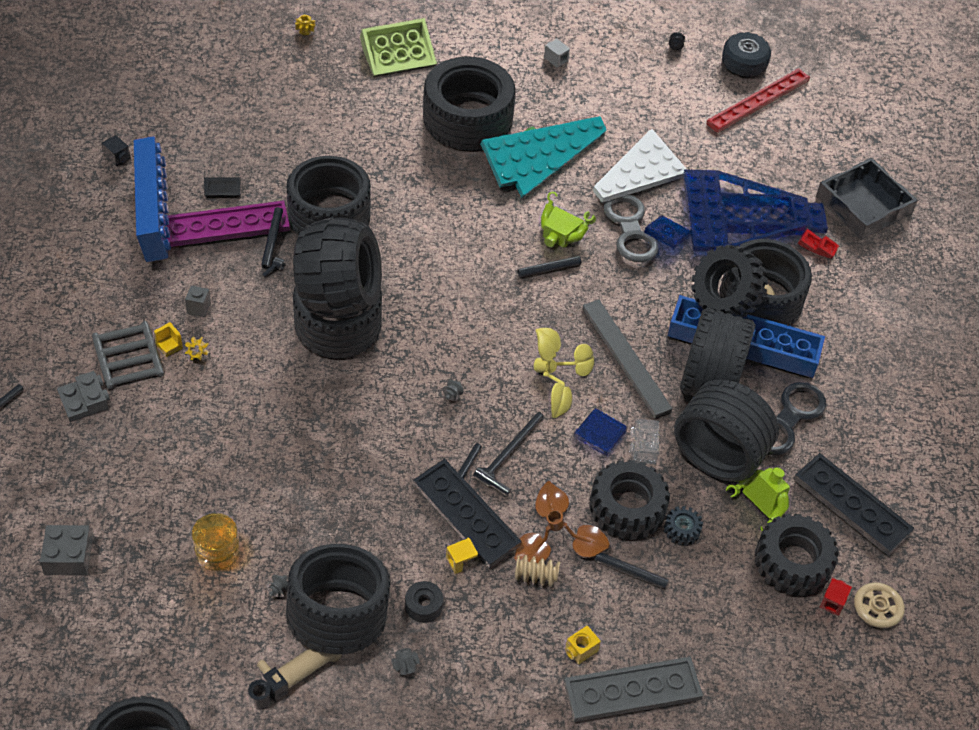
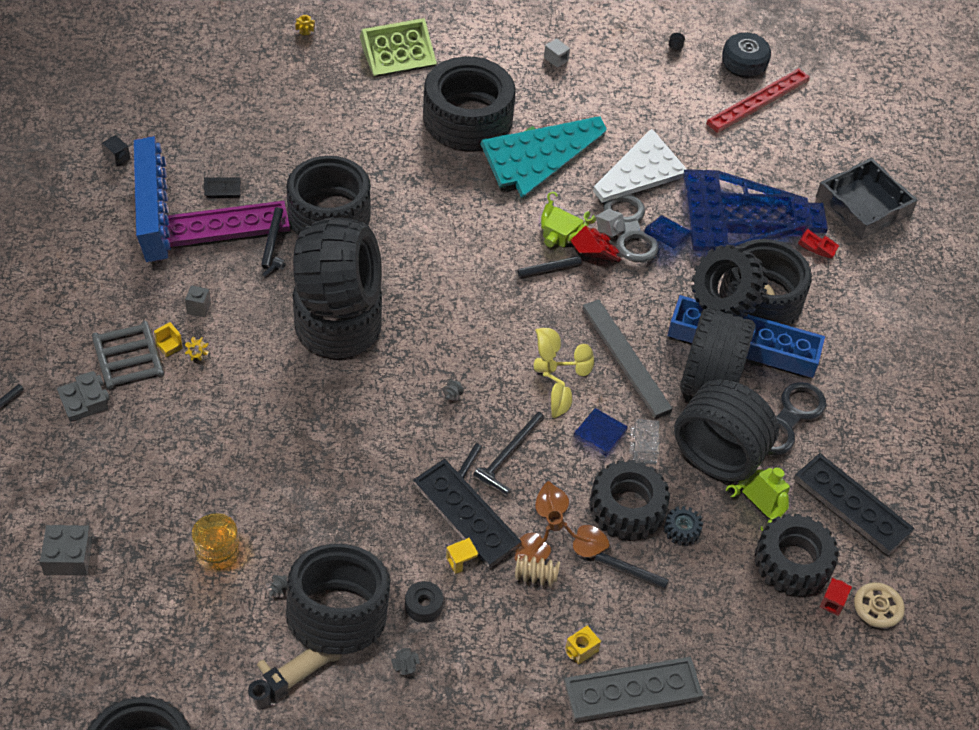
(595, 245): none -> red slope
(610, 222): none -> light grey brick

